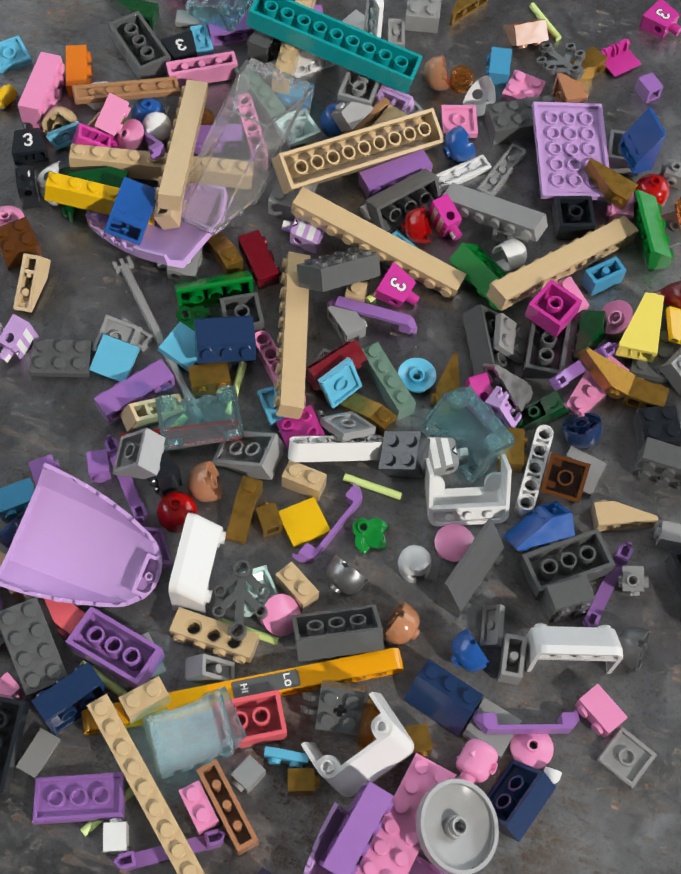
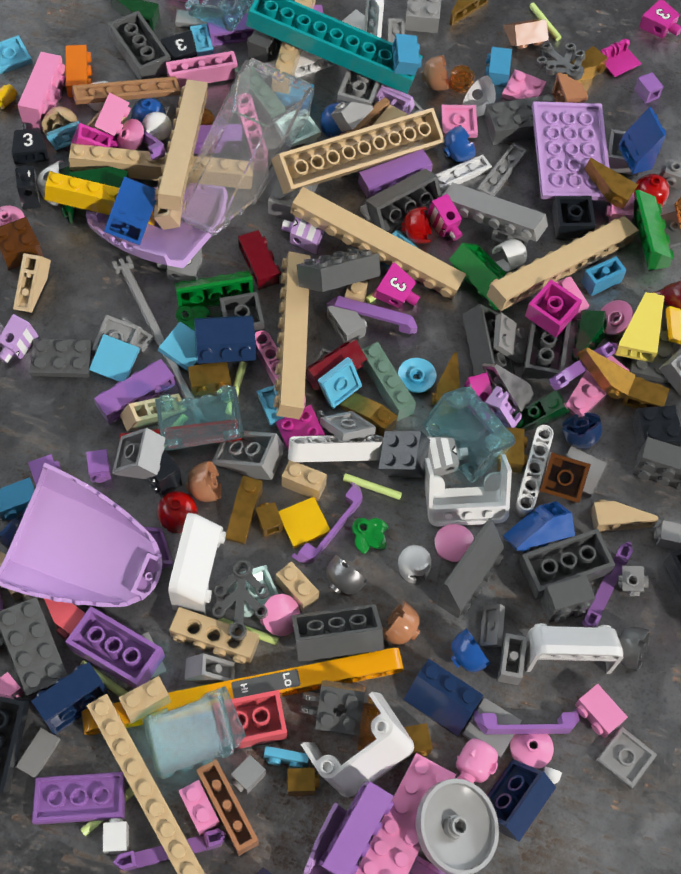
(128, 487): medium lavender piece -> none
(225, 254): pearl gold slope -> none
(406, 54): none -> dark azure brick

